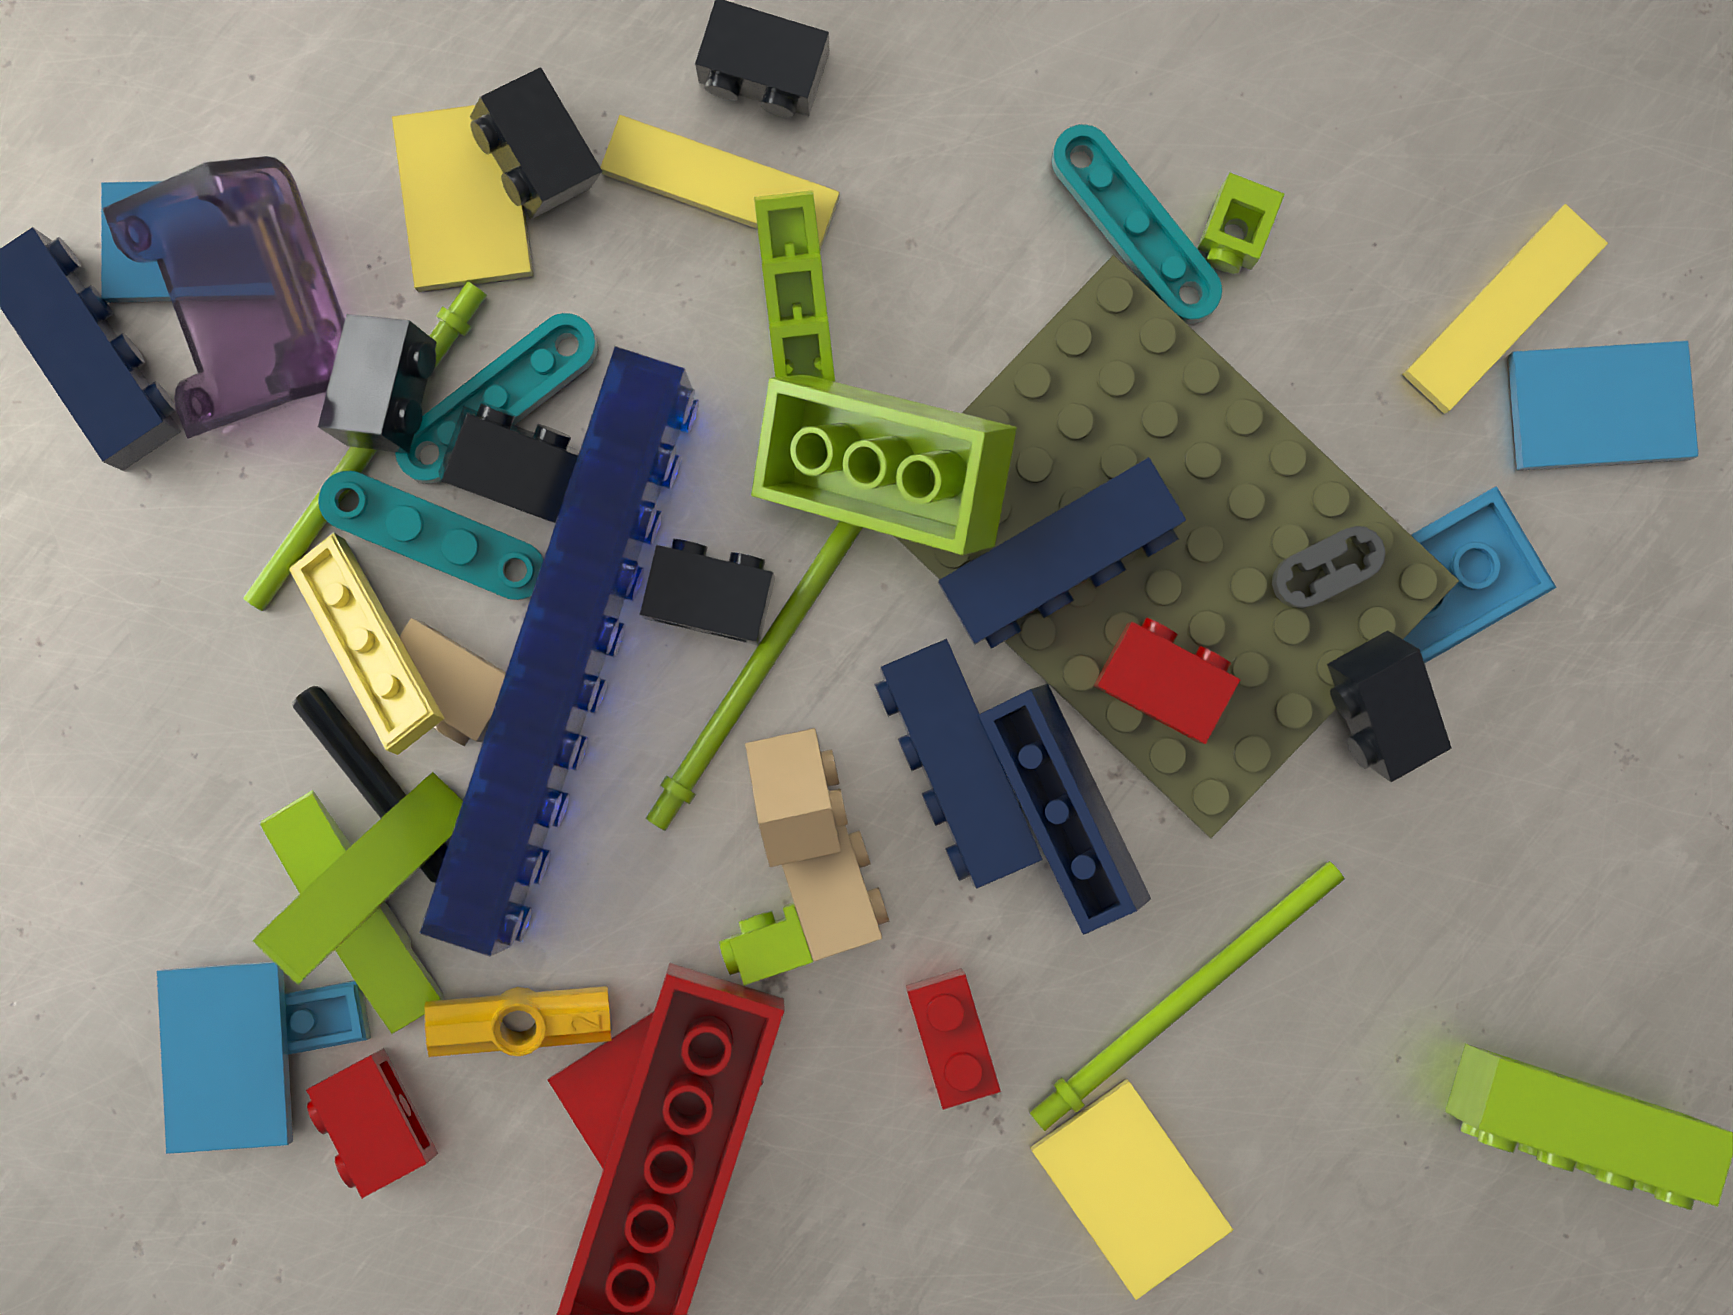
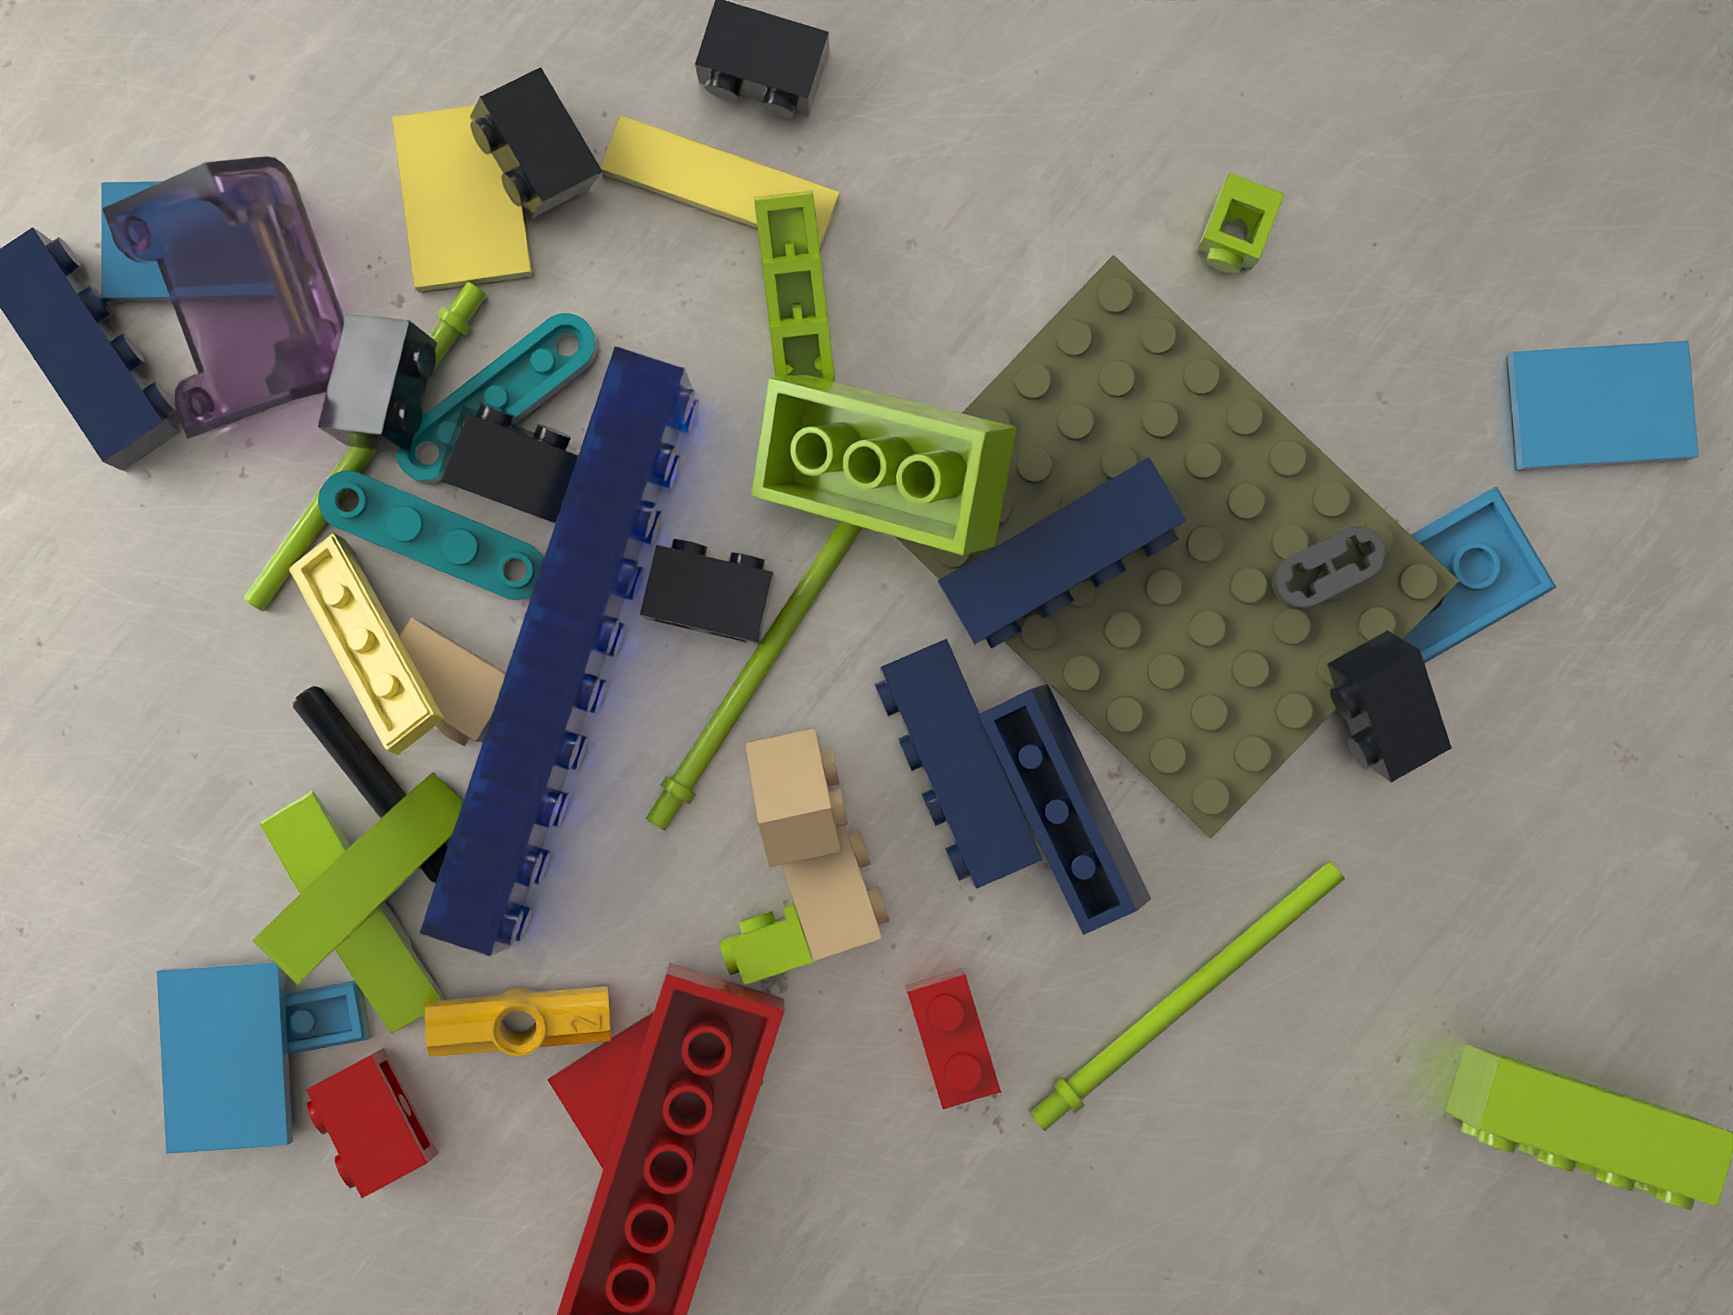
(1131, 1189): light yellow tile -> none
(1135, 222): teal plate -> none
(1168, 681): red brick -> none
(1505, 309): light yellow tile -> none

